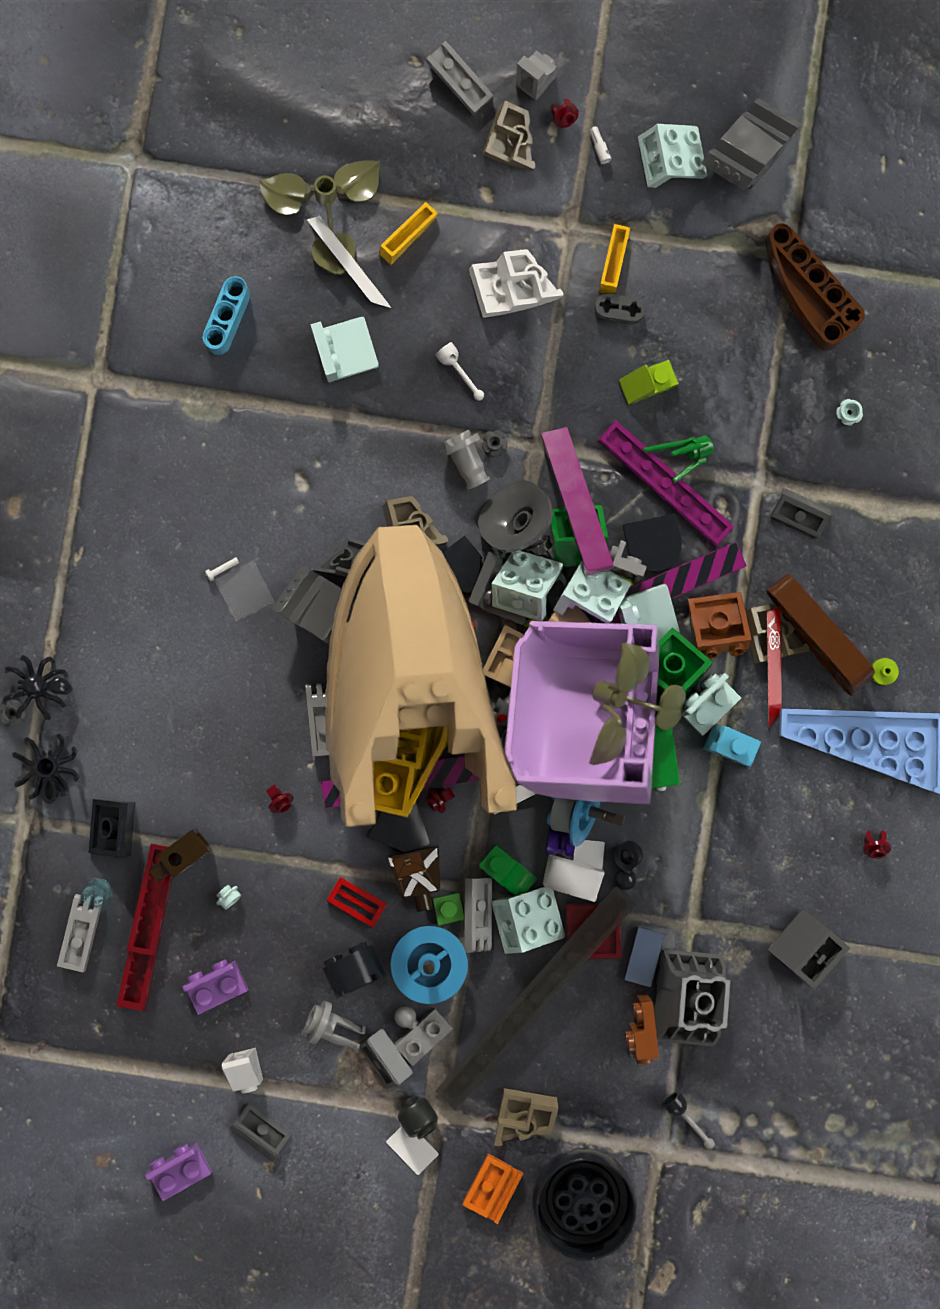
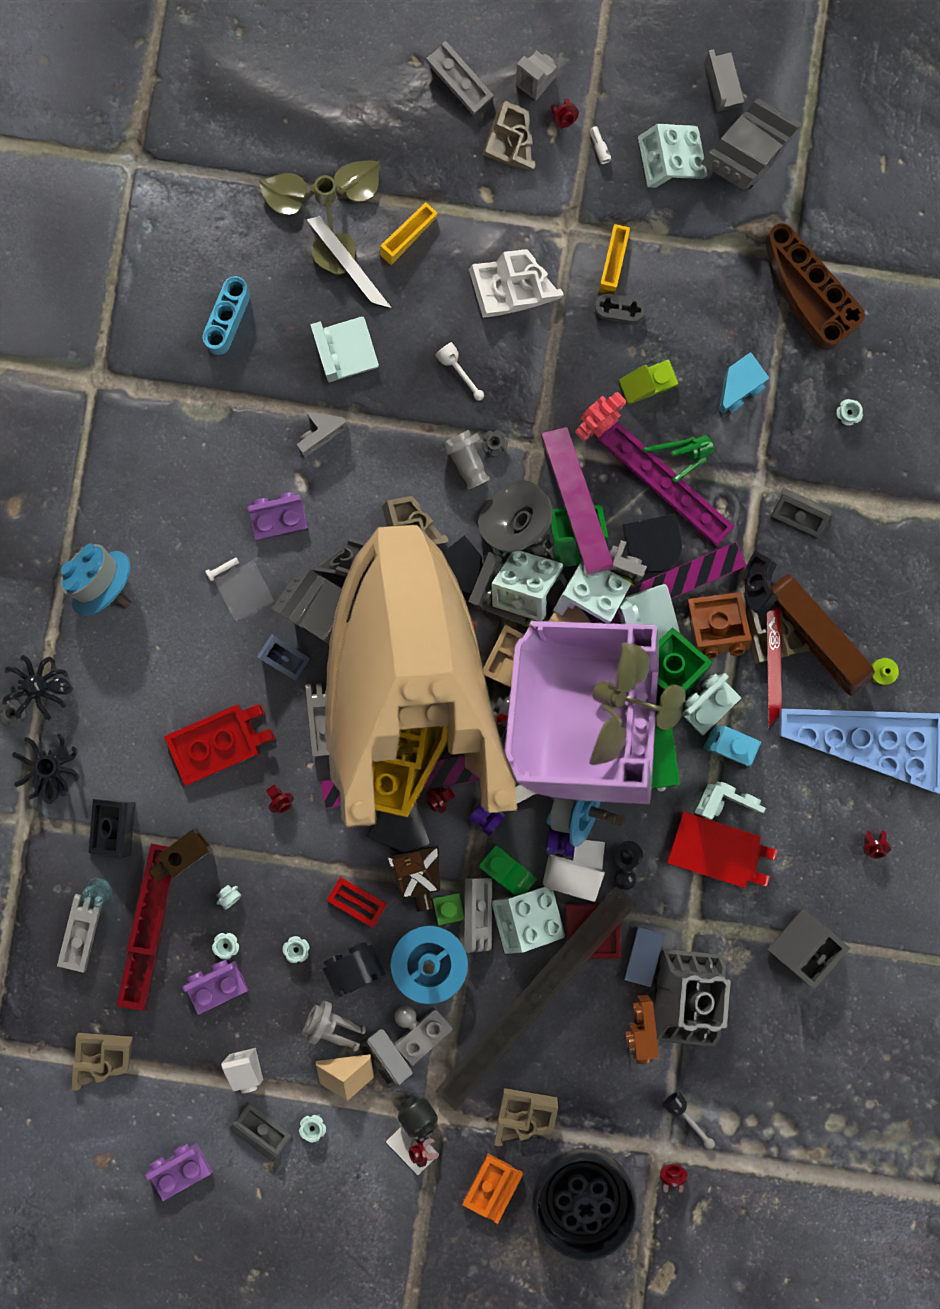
(95, 579): none -> dark azure piece
(100, 1057): none -> dark tan slope
(216, 742): none -> red tile
(225, 953): none -> light aqua plate
(277, 516): none -> medium lavender bracket
(283, 657): none -> sand blue slope
(302, 945): none -> light aqua plate
(306, 1133): none -> light aqua plate
(327, 428): none -> light grey slope
(346, 1074): none -> tan slope
(418, 1152): none -> dark red plate
(488, 826): none -> dark purple wheel
(601, 416): none -> coral gear
(673, 1176): none -> dark red plate
(712, 804): none -> light aqua bracket
(718, 851): none -> red tile
(723, 81): none -> light grey panel
(740, 381): none -> medium azure slope
(758, 584): none -> black tile

